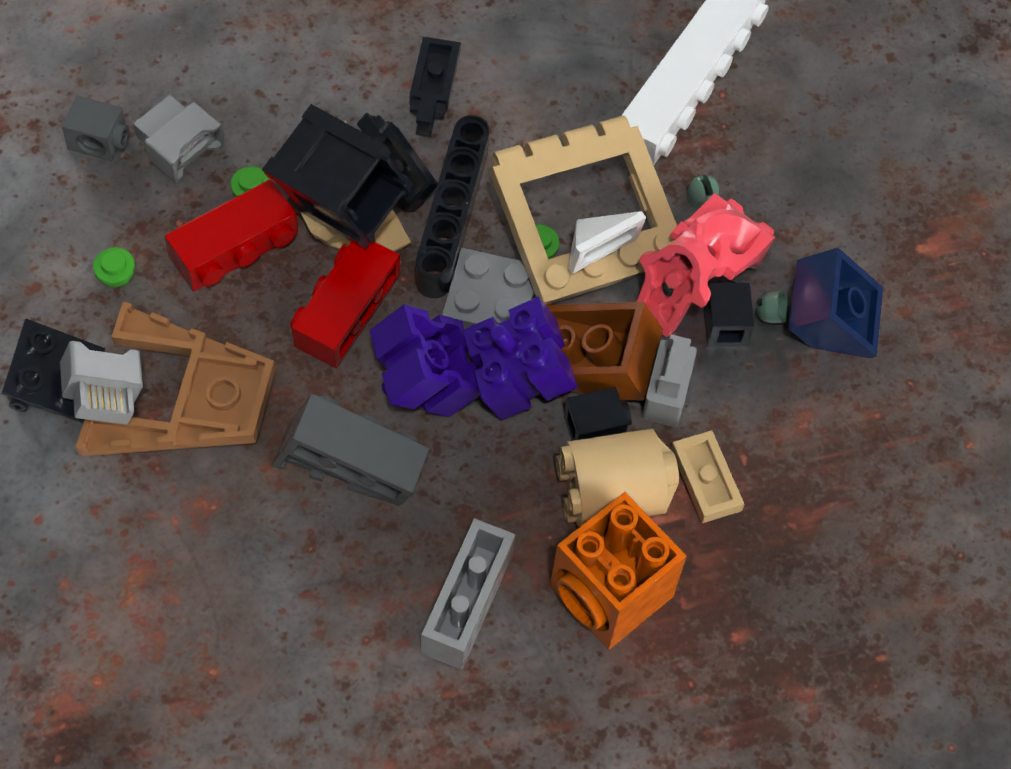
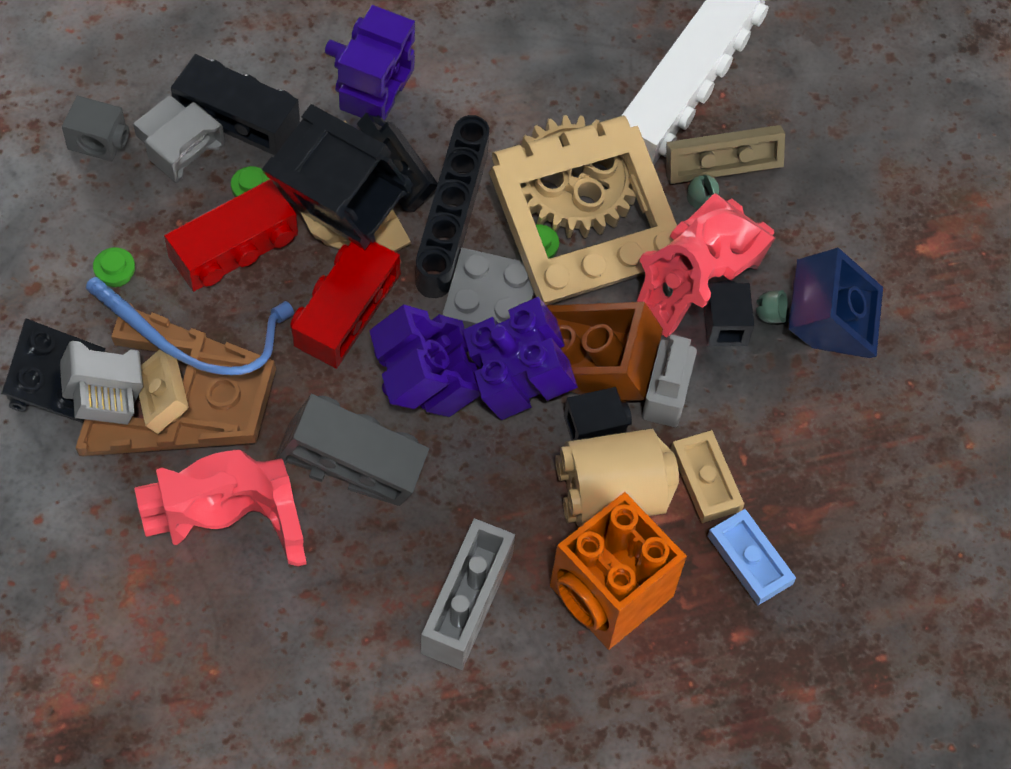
(135, 320): none -> medium blue piece
(162, 392): none -> tan plate
(218, 494): none -> coral hips
(238, 103): none -> black brick
(374, 62): none -> dark purple brick
(433, 82): black hinge -> none
(563, 204): none -> tan gear
(601, 236): white slope -> none
(725, 154): none -> dark tan plate
(751, 557): none -> light blue plate

